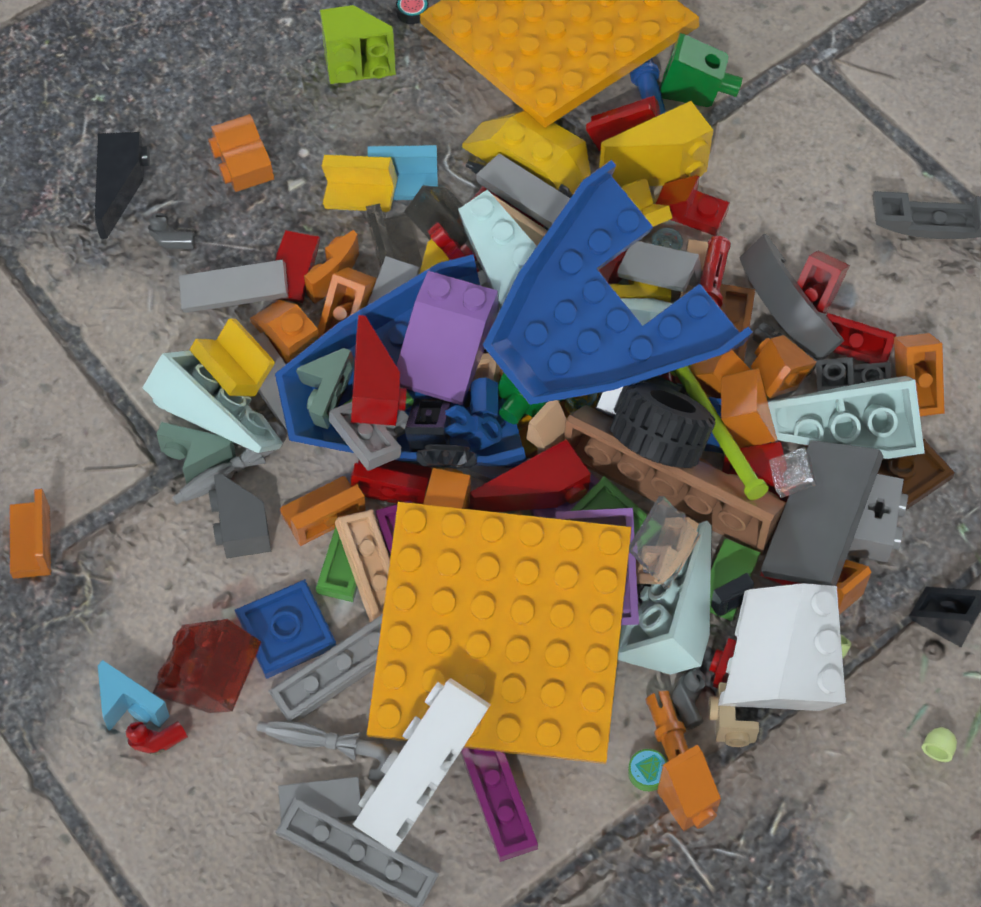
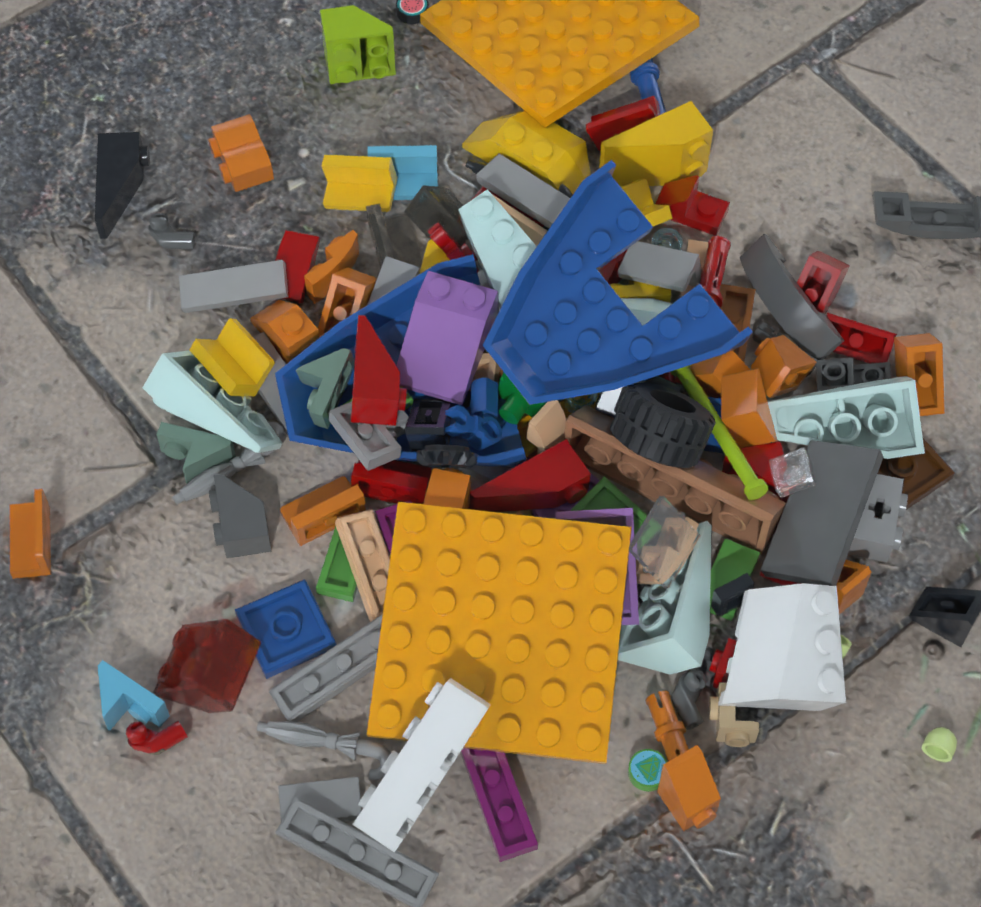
(697, 73): green torso -> none

